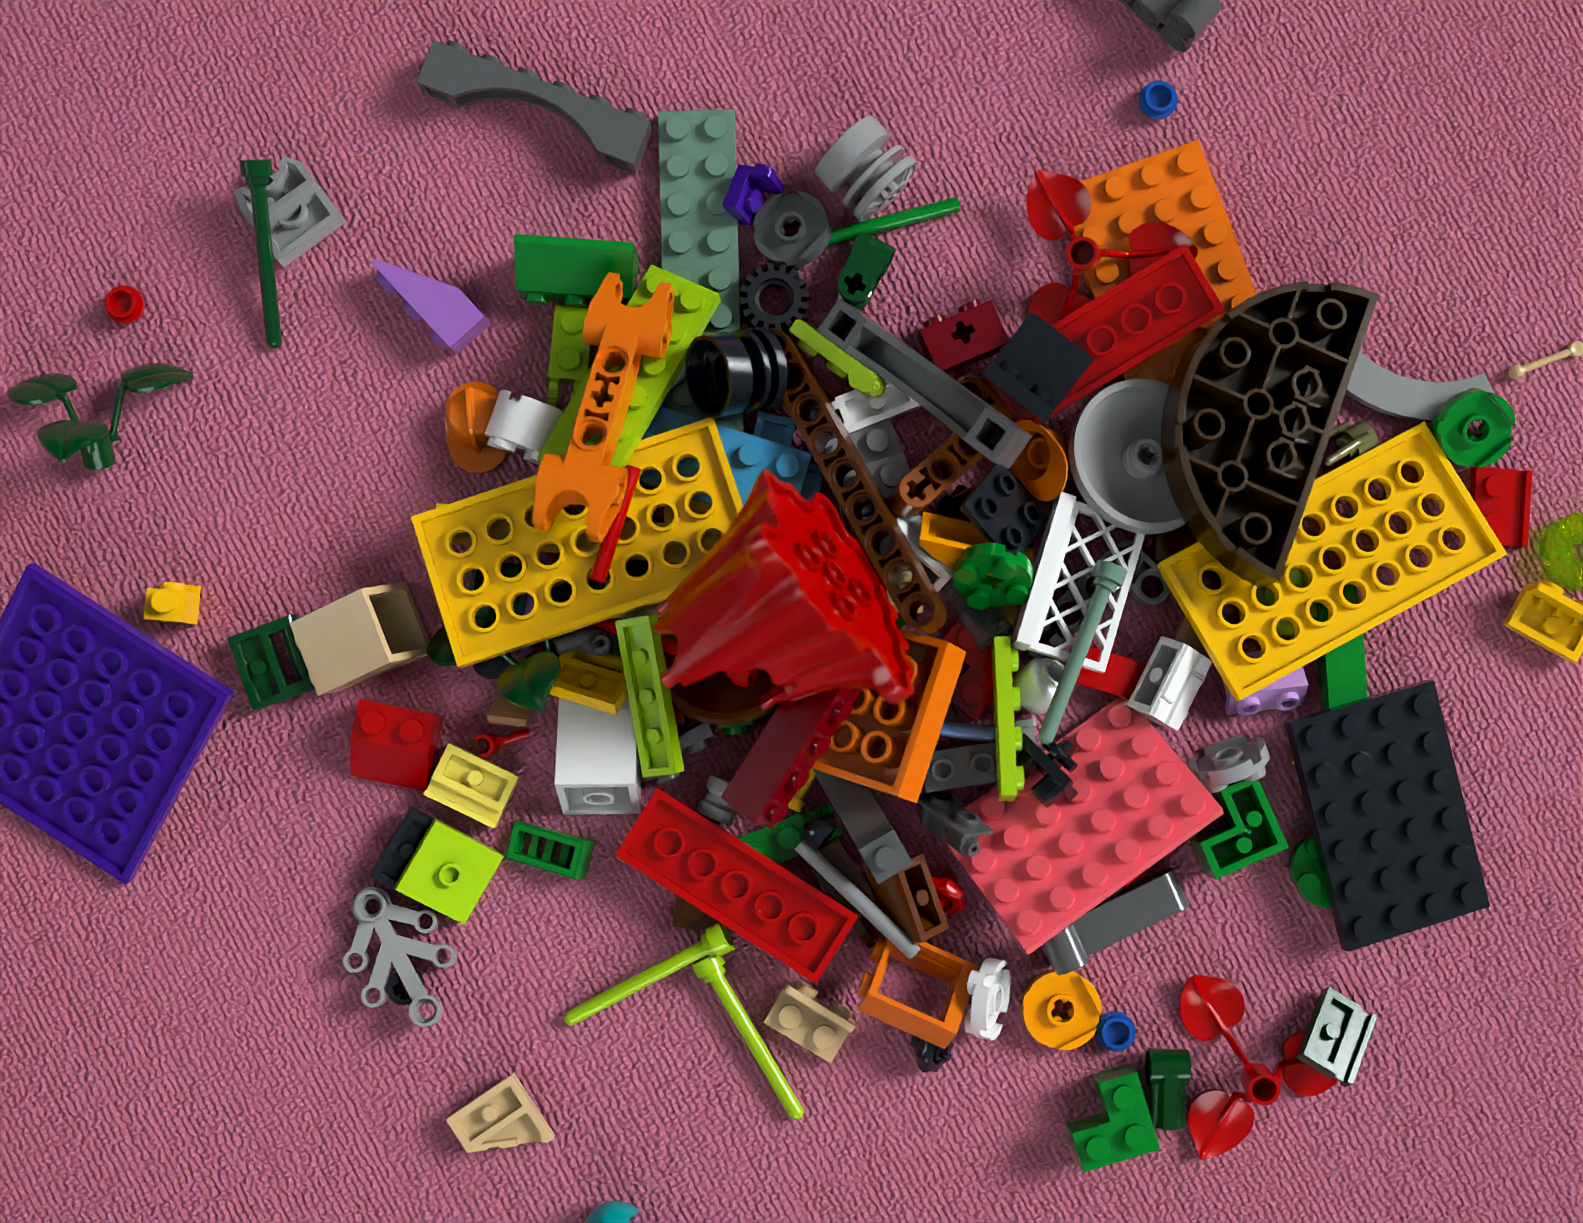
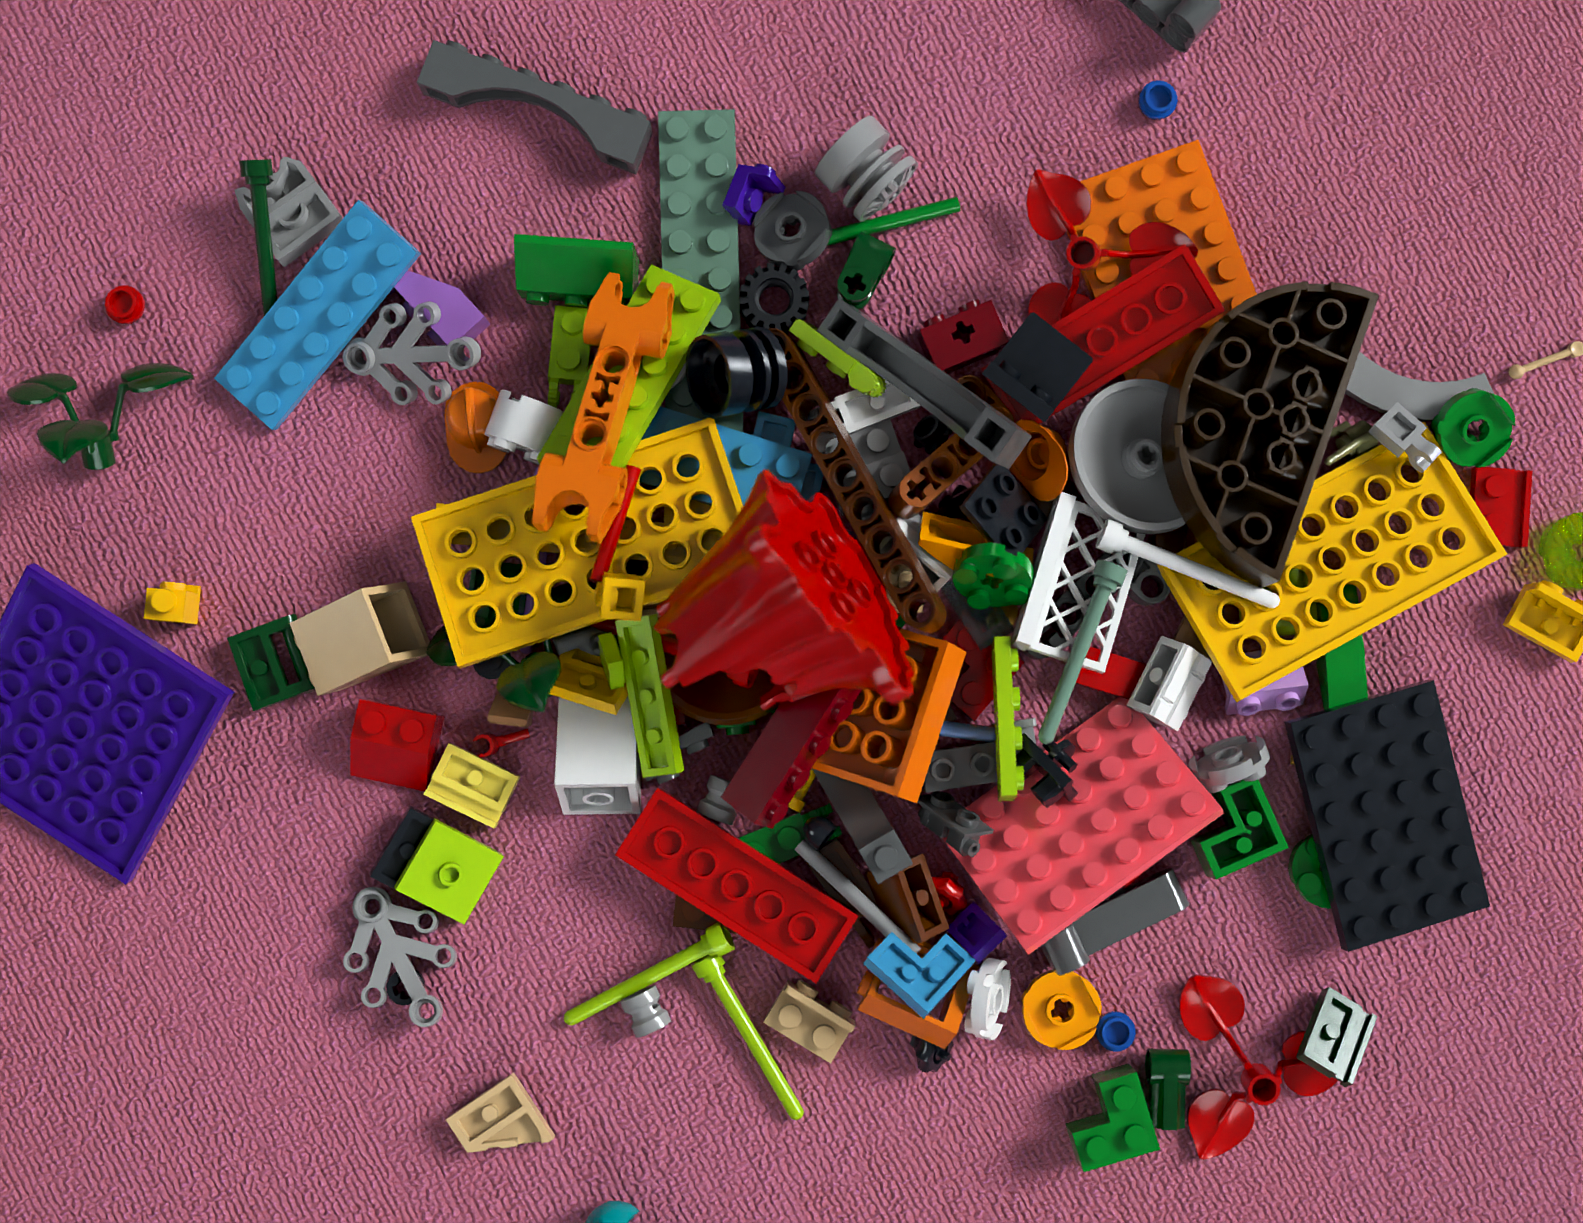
(317, 315): none -> dark azure plate
(407, 355): none -> light grey plant
(581, 856): green slope -> none
(611, 660): none -> lime tile
(620, 596): none -> yellow brick
(645, 1011): none -> light grey wheel
(916, 979): none -> dark azure plate
(930, 433): none -> black plate
(976, 932): none -> dark purple bracket
(1037, 684): white head -> none
(1115, 538): none -> white piece
(1402, 432): none -> light grey plate

